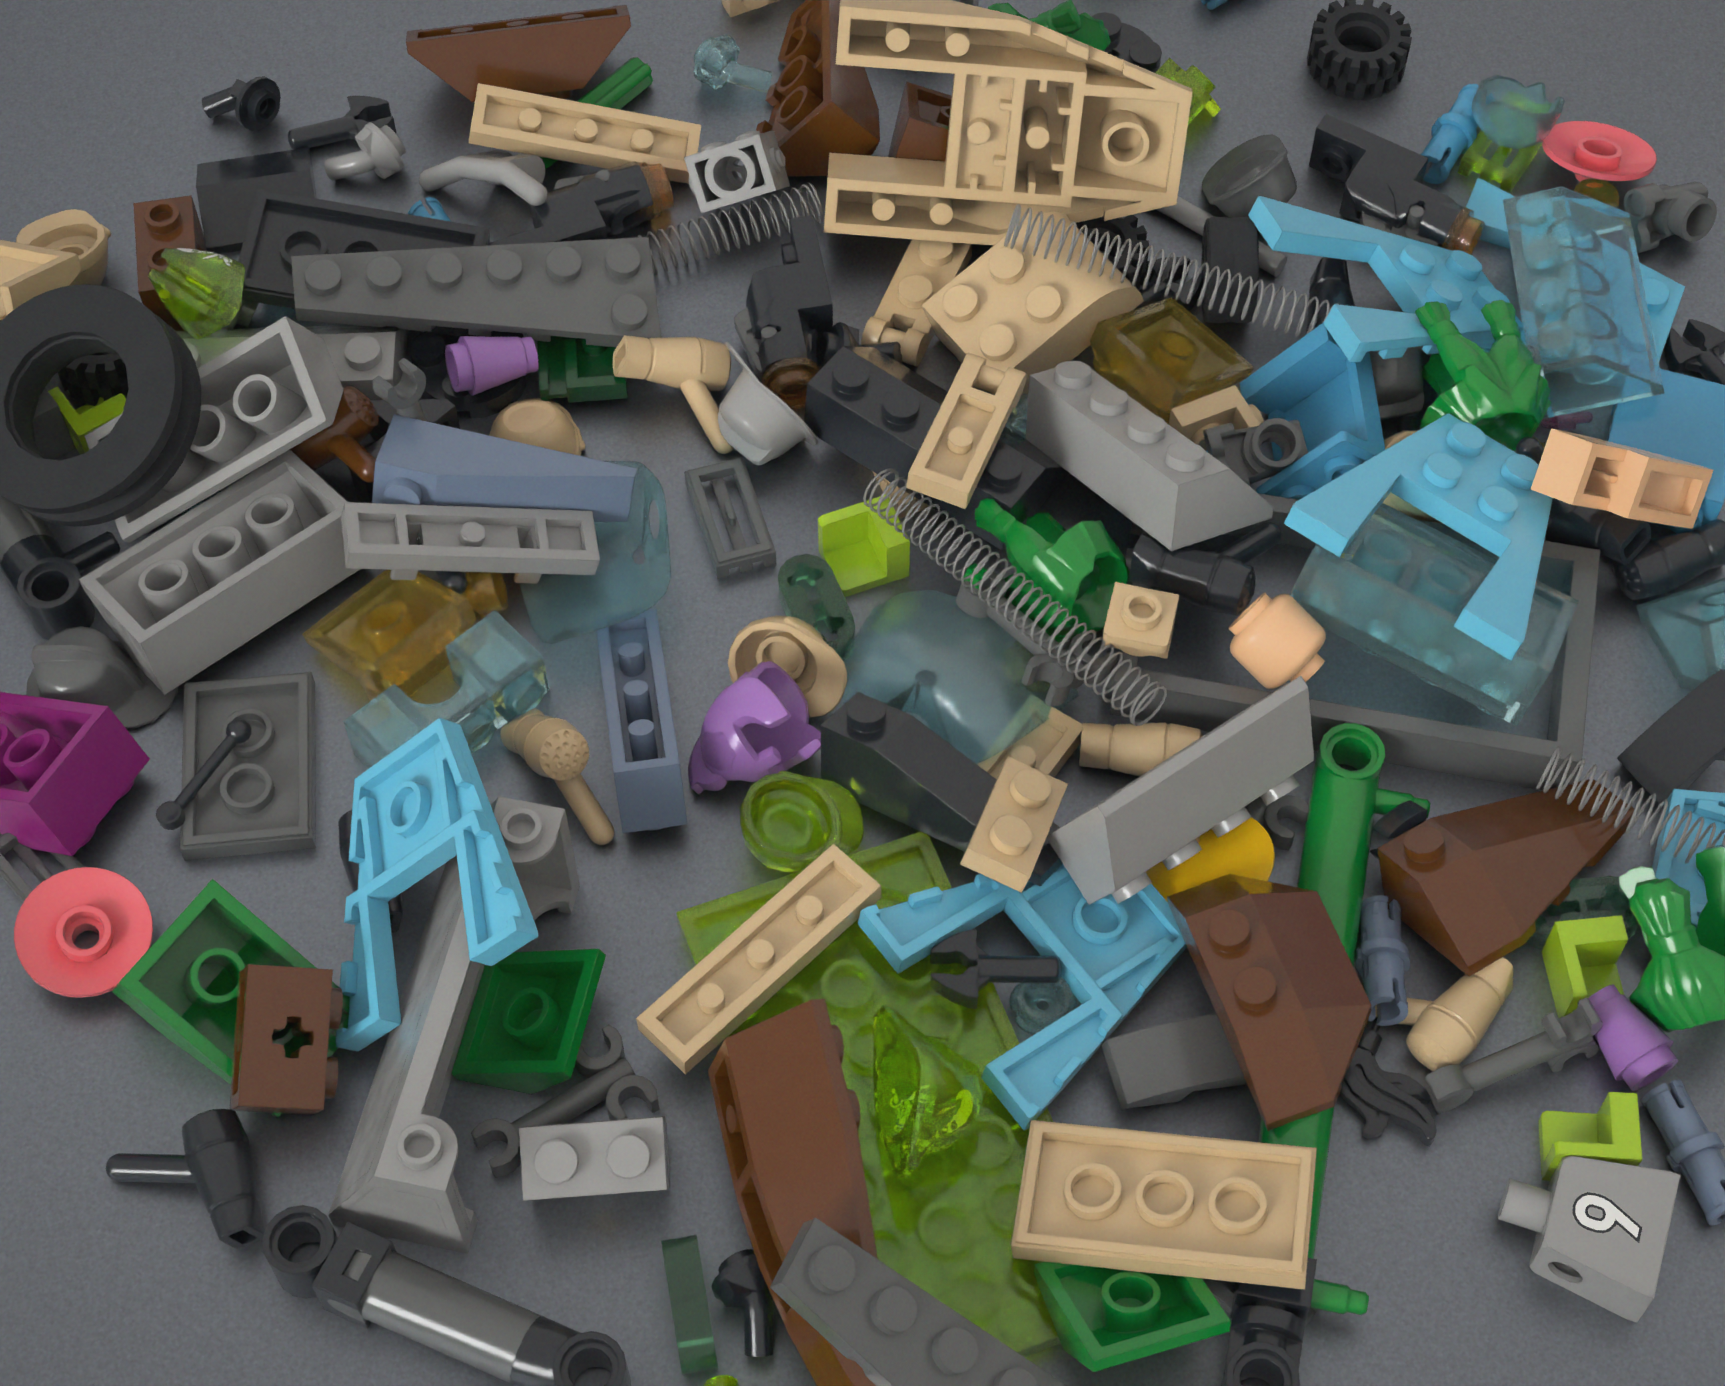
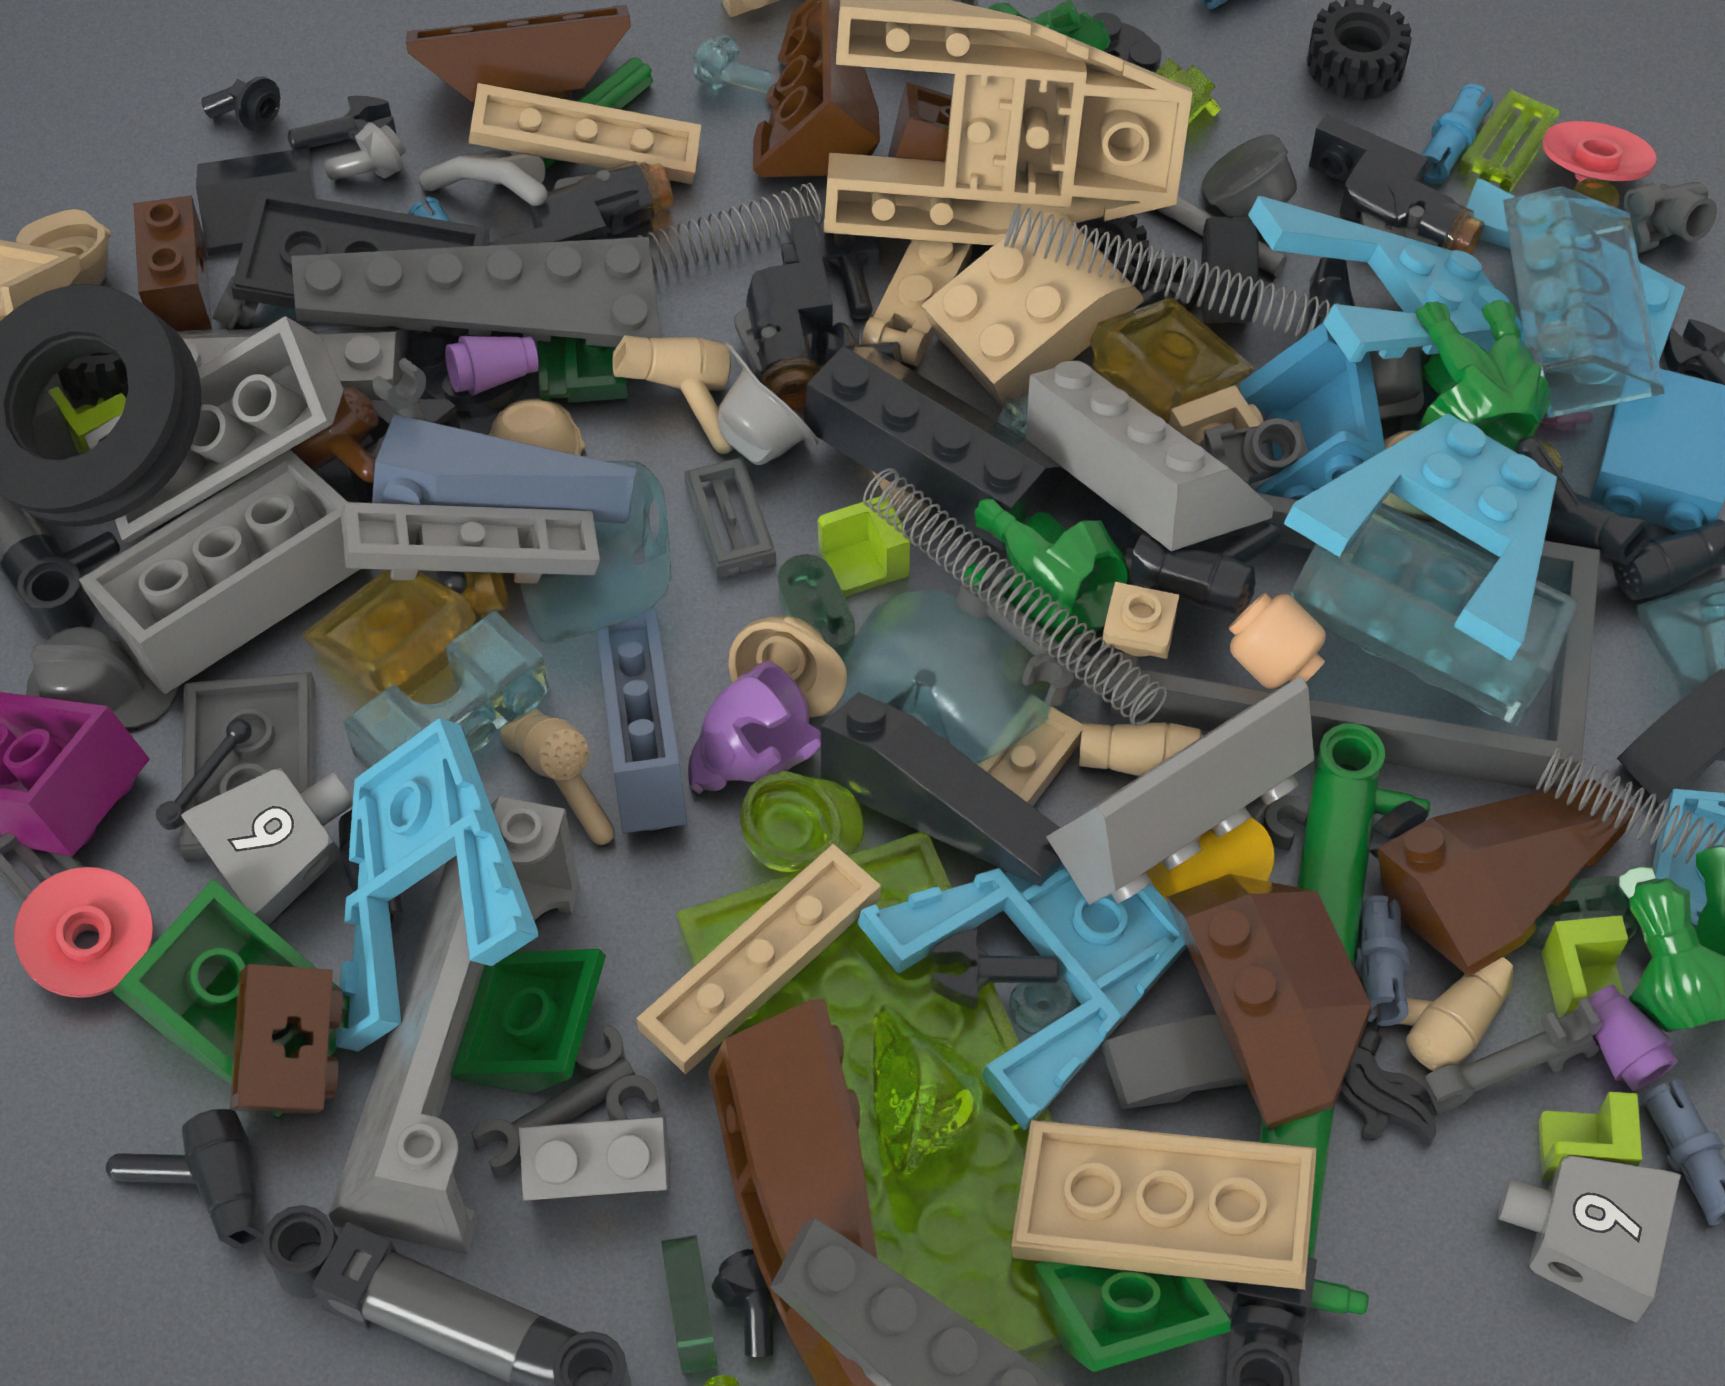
(199, 289): clear neon green hat -> none
(270, 837): none -> light grey torso
(715, 170): light grey head -> none
(863, 252): none -> black bar
(965, 431): tan plate -> none
(1014, 824): tan plate -> none
(1514, 113): clear light blue hair -> none
(1621, 479): light nougat slope -> none

